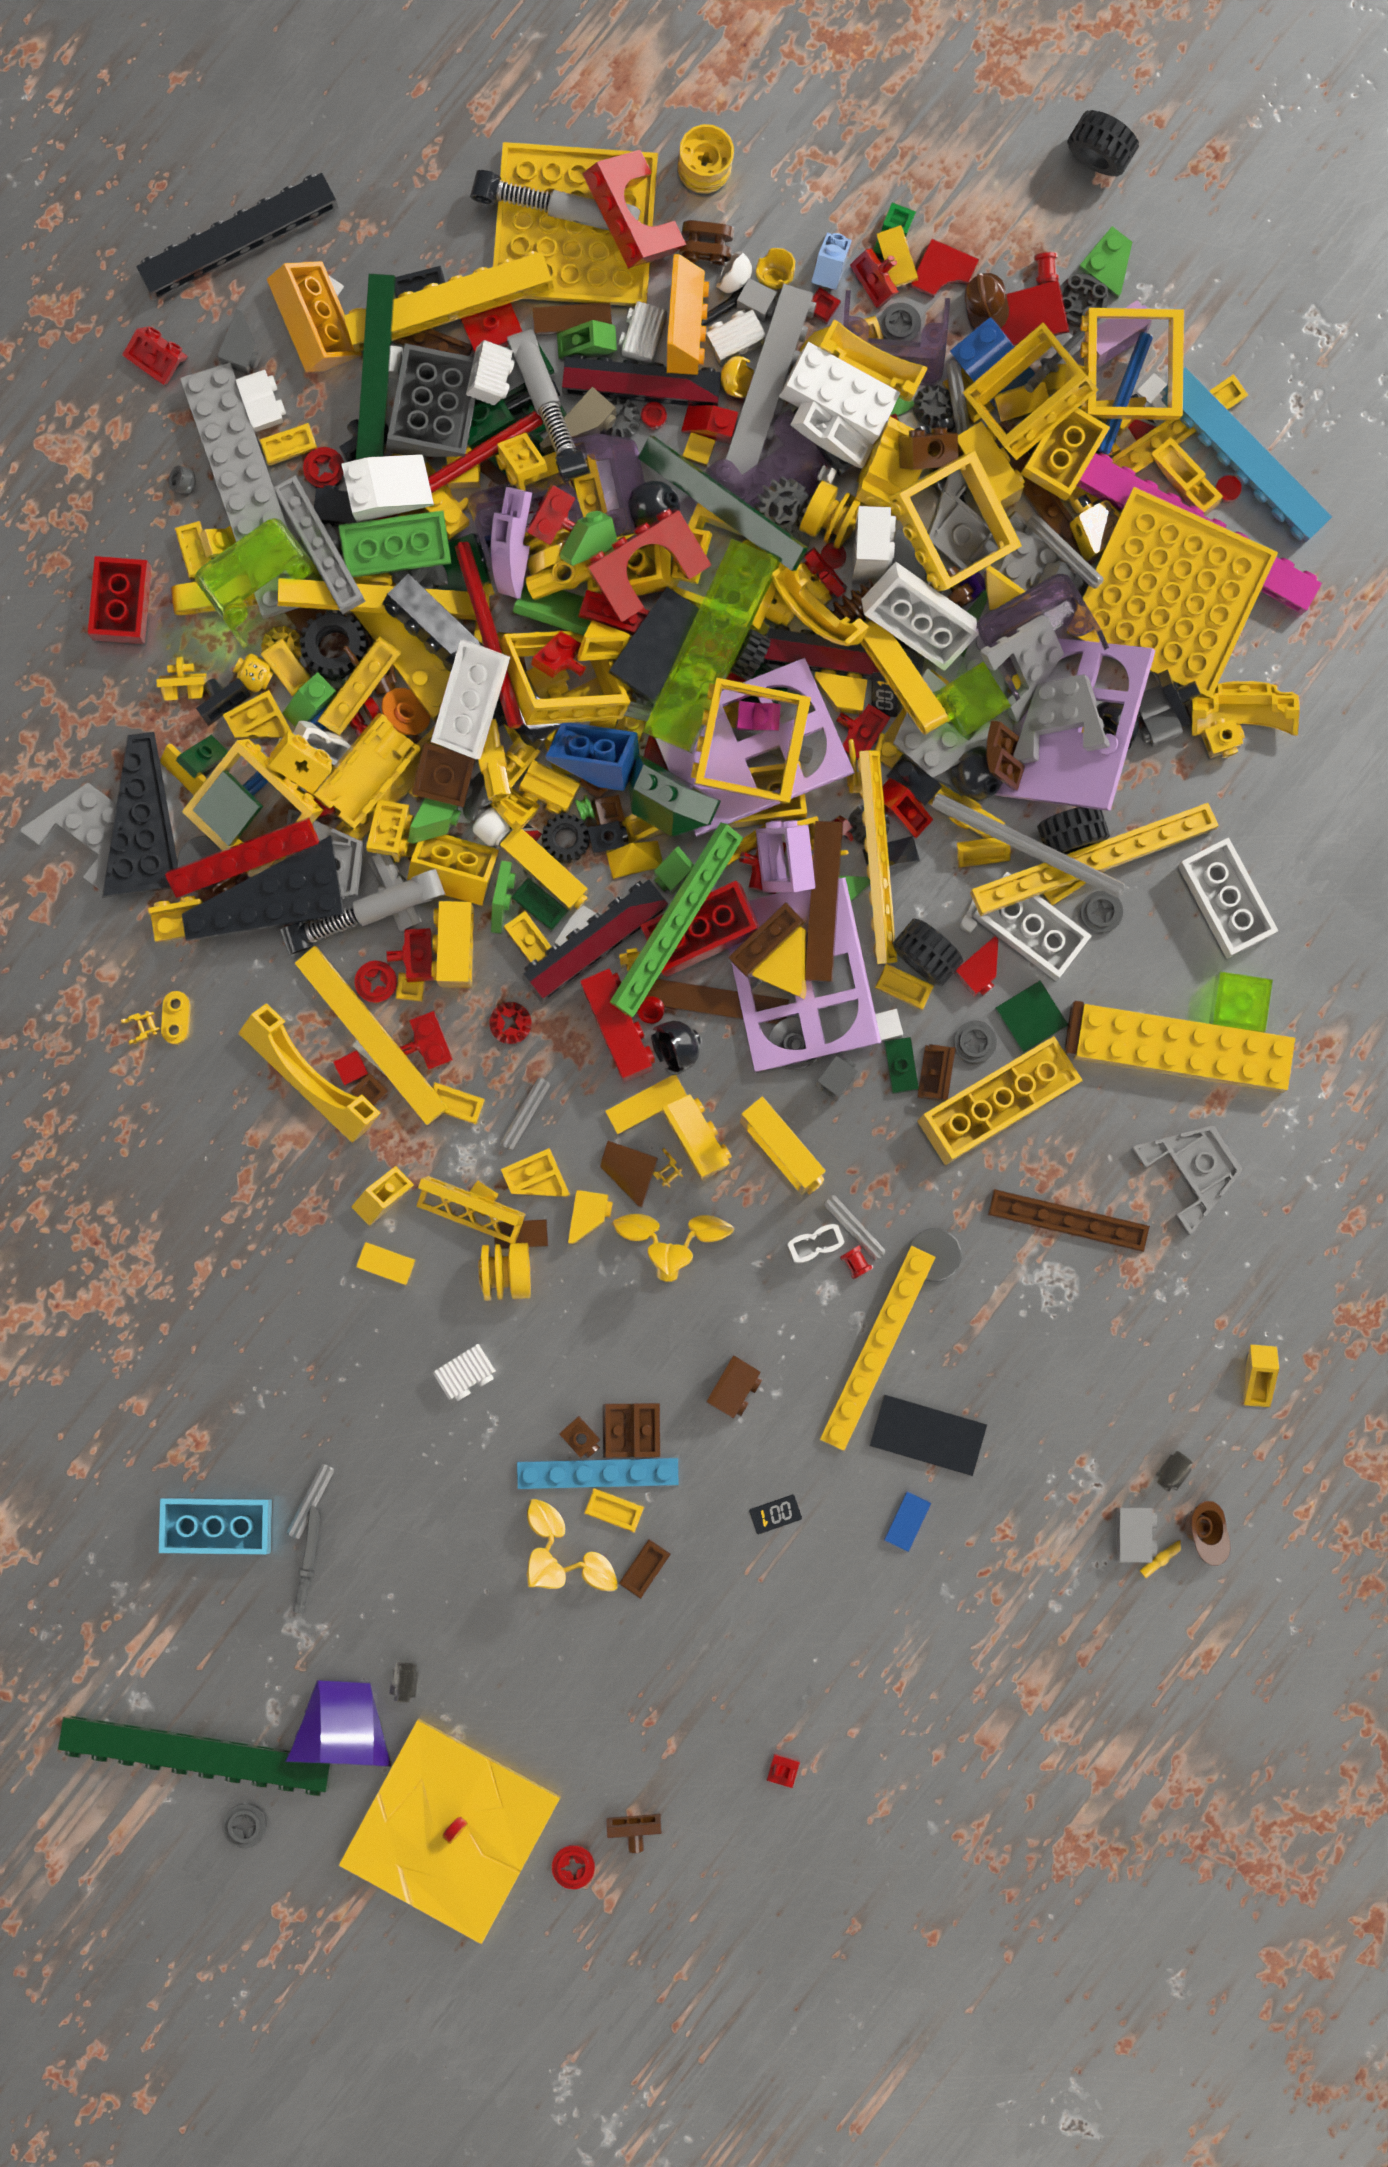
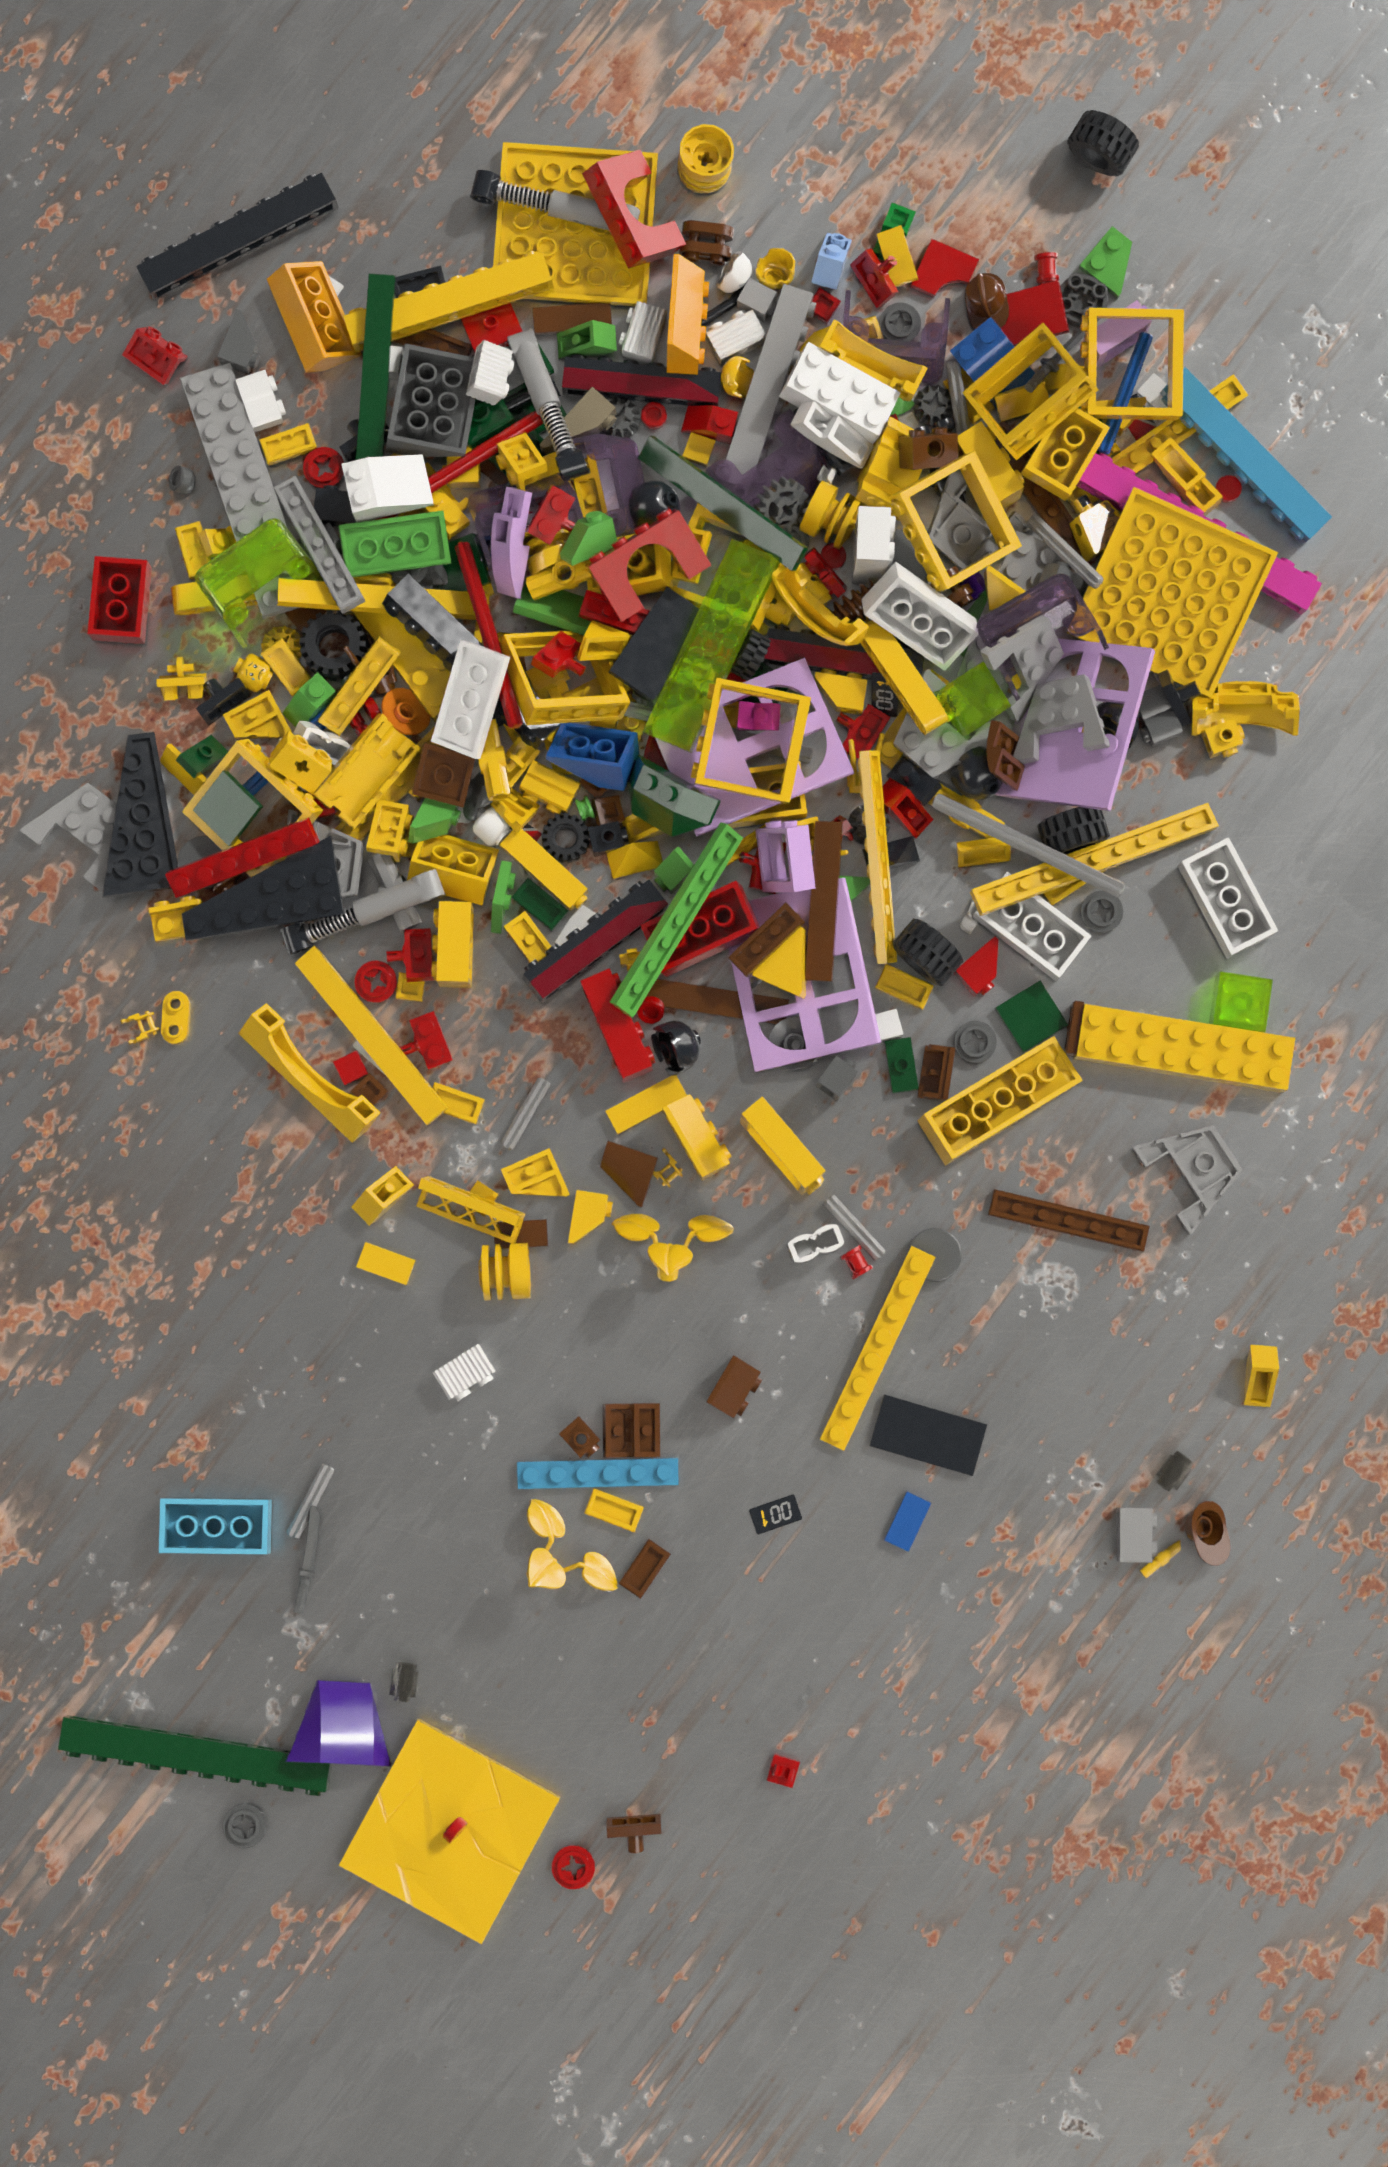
(510, 1035): red gear -> none

